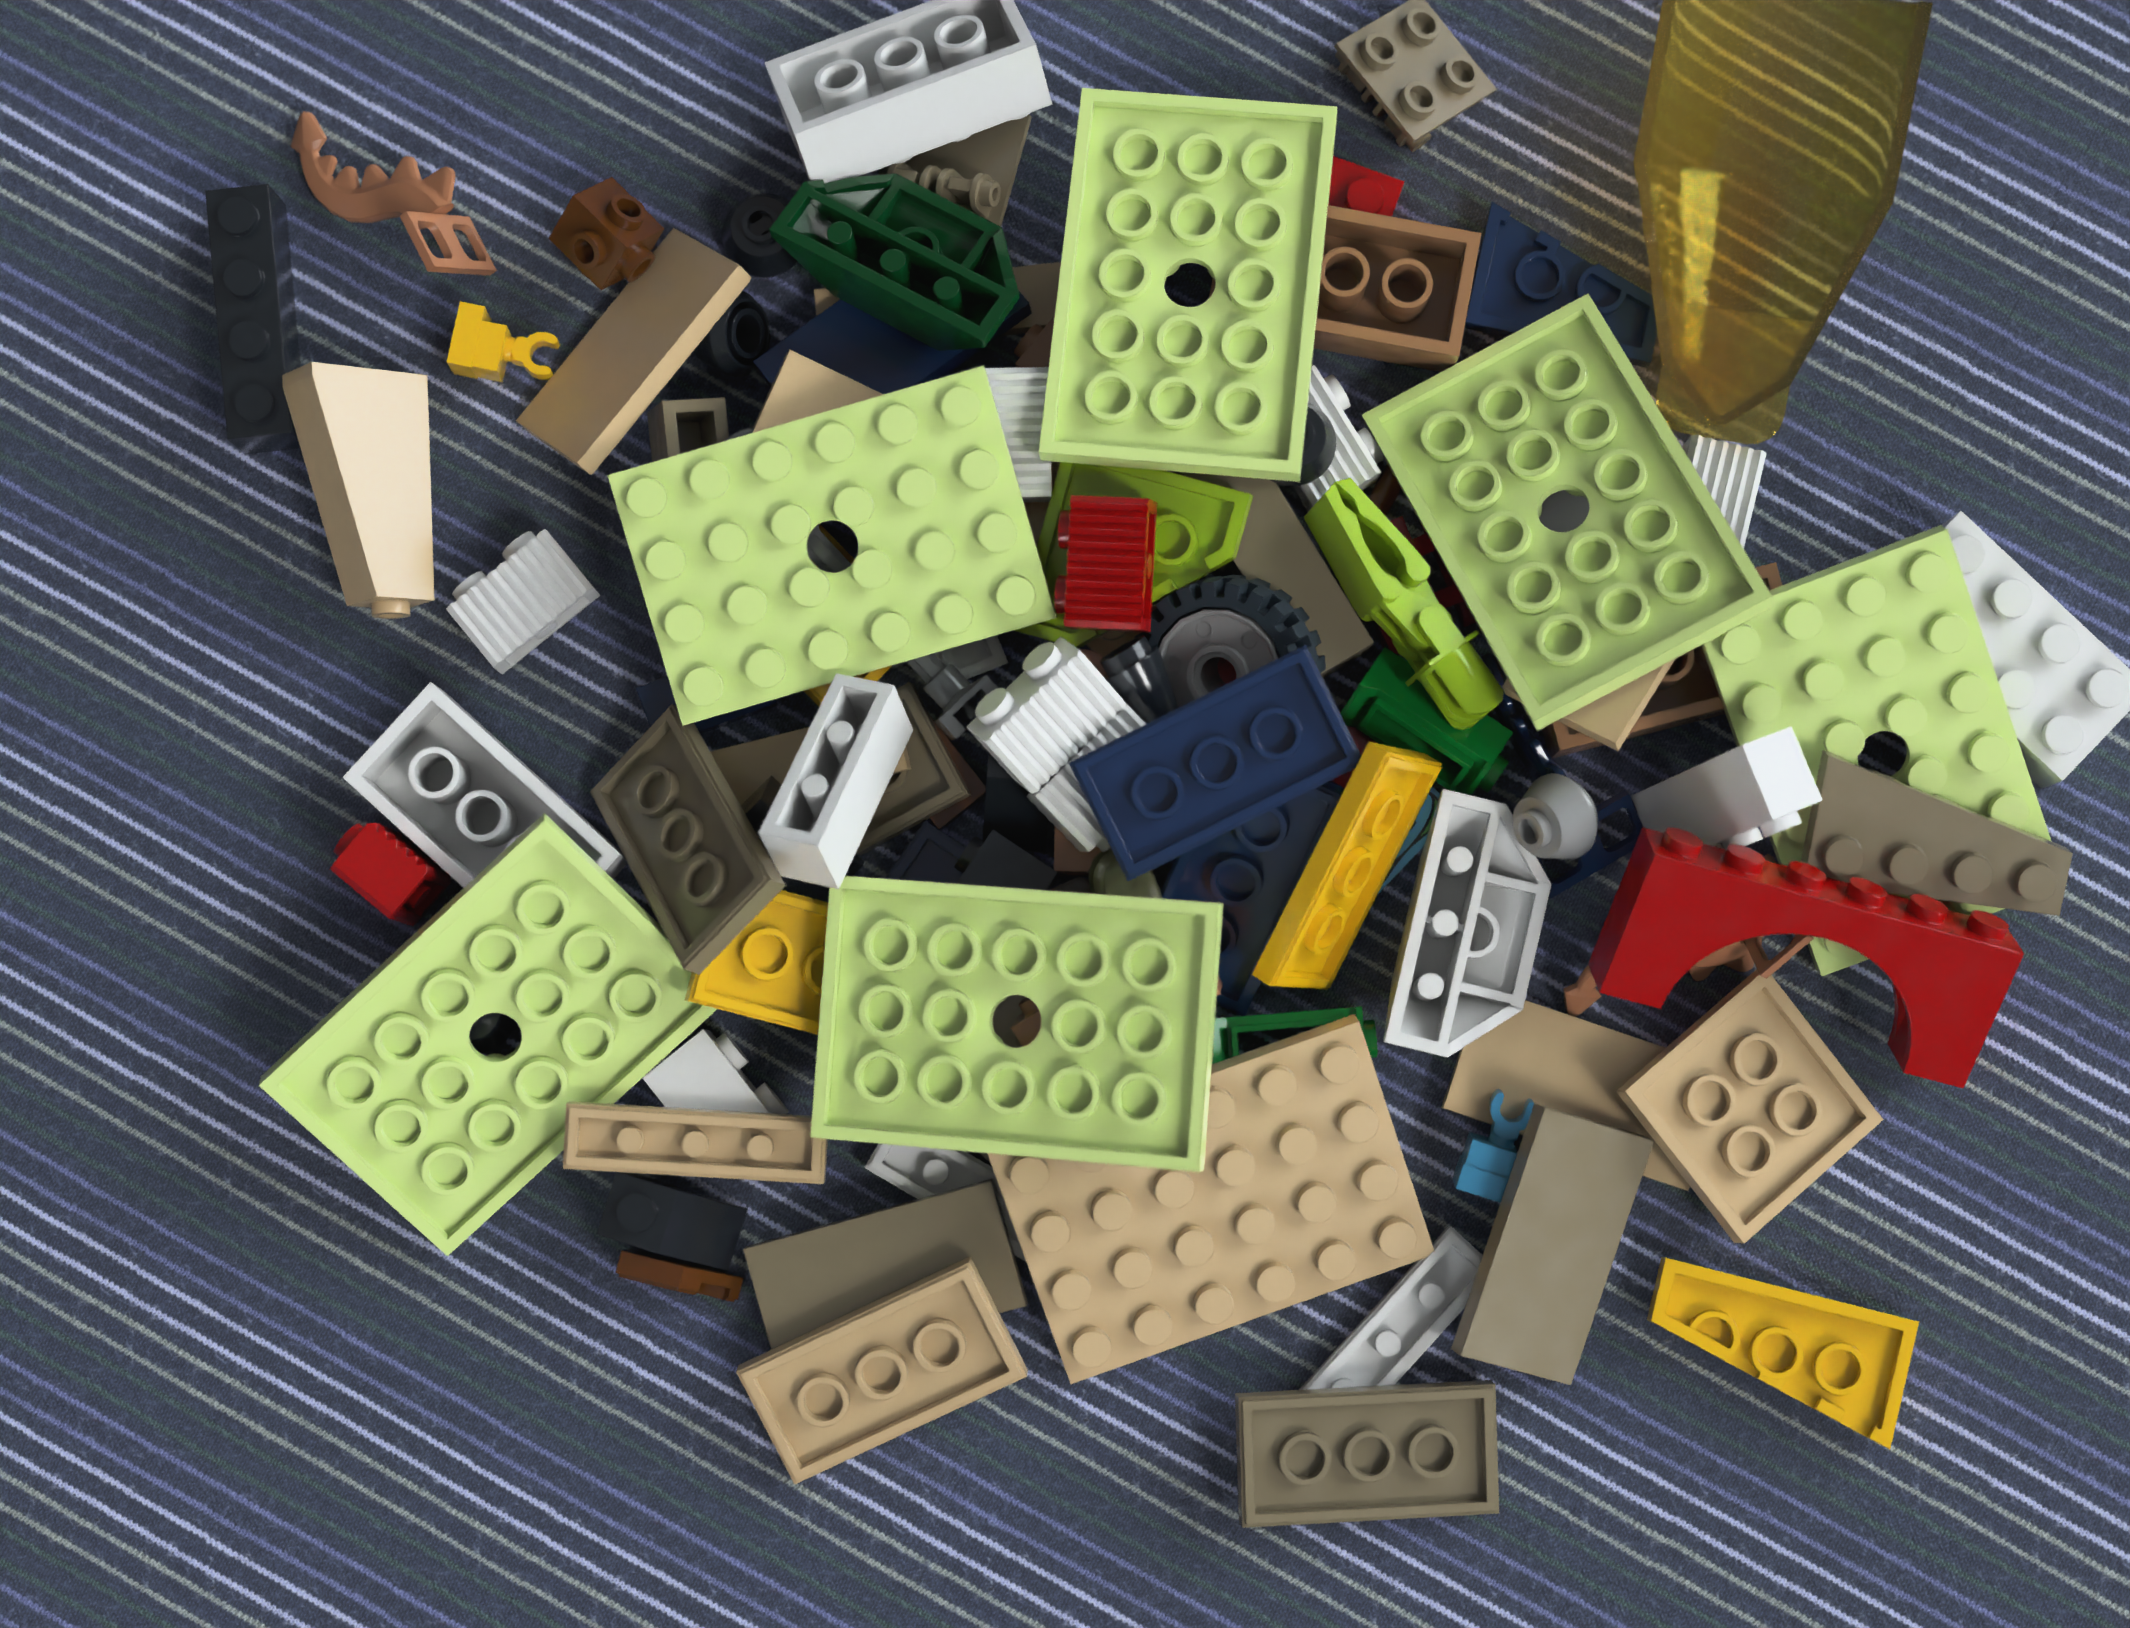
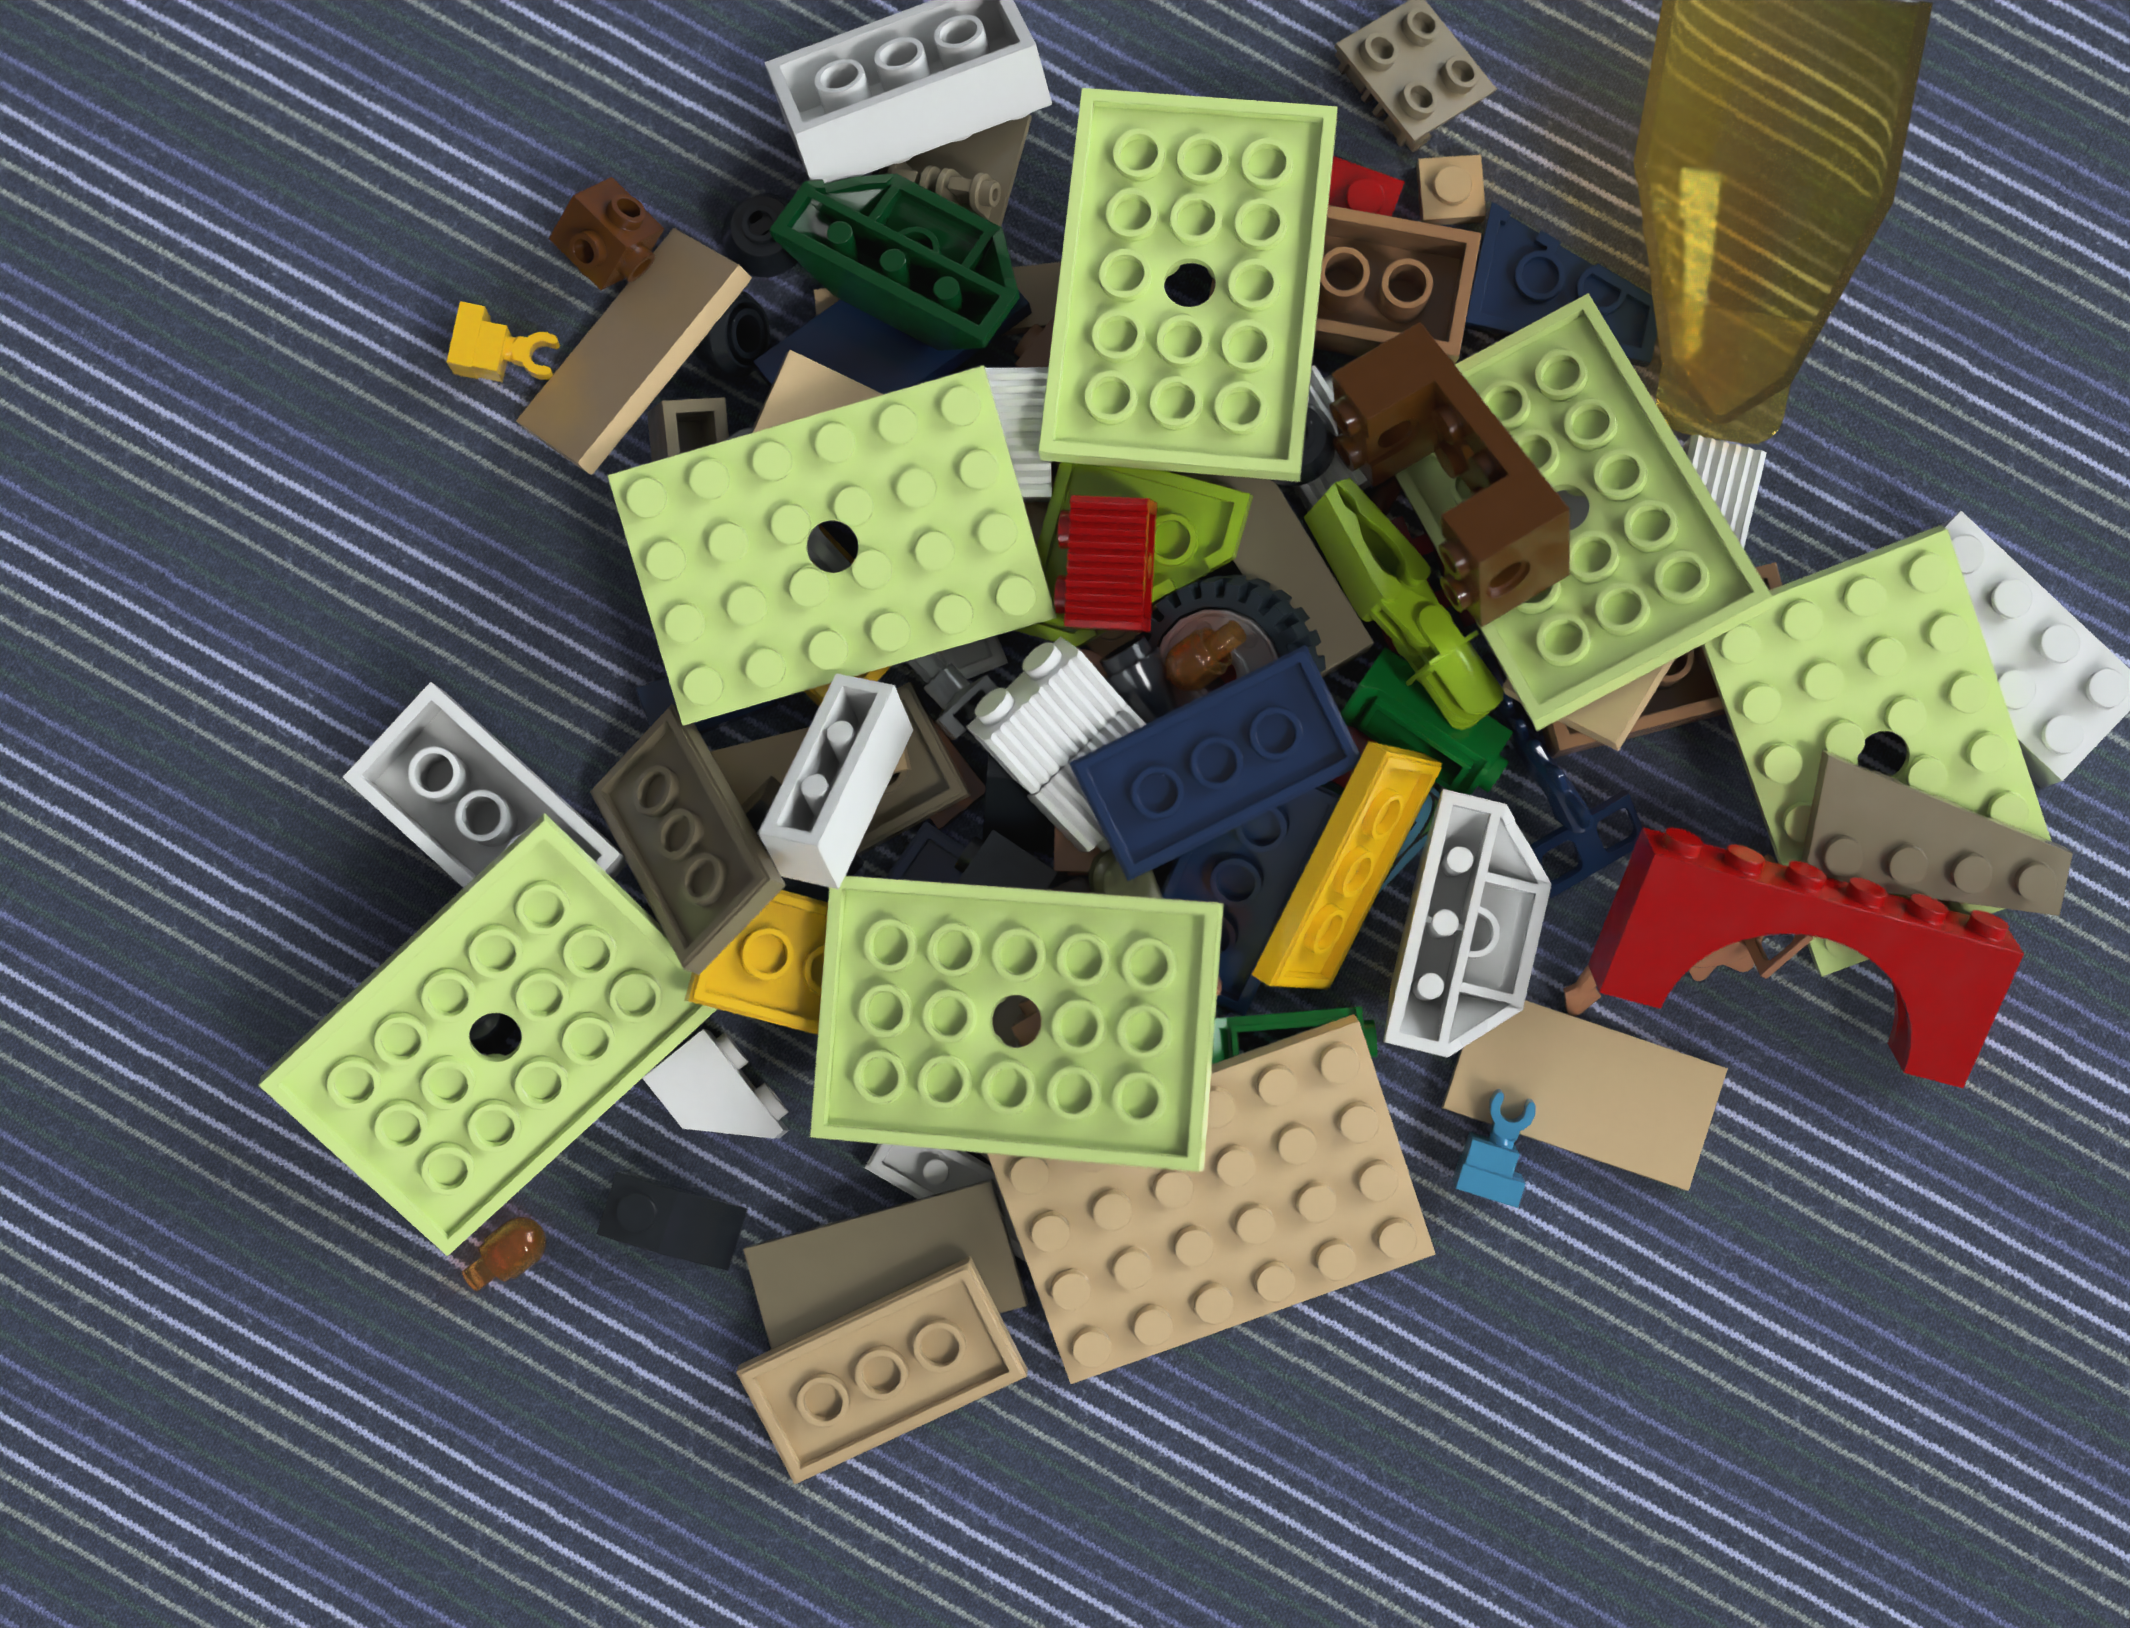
(254, 314): black brick -> none
(370, 479): slope -> none
(389, 872): red brick -> none
(404, 195): nougat piece -> none
(507, 1252): none -> clear orange cylinder
(521, 599): white brick -> none
(678, 1275): reddish brown tile -> none
(693, 1143): tan tile -> none
(1203, 656): none -> clear orange cylinder
(1366, 1453): dark tan tile -> none
(1404, 1319): white tile -> none
(1415, 402): none -> reddish brown plate
(1451, 190): none -> tan plate
(1552, 1244): dark tan tile -> none
(1556, 818): light grey cone -> none
(1735, 793): white brick -> none
(1750, 1106): tan plate -> none
(1805, 1345): yellow wing -> none

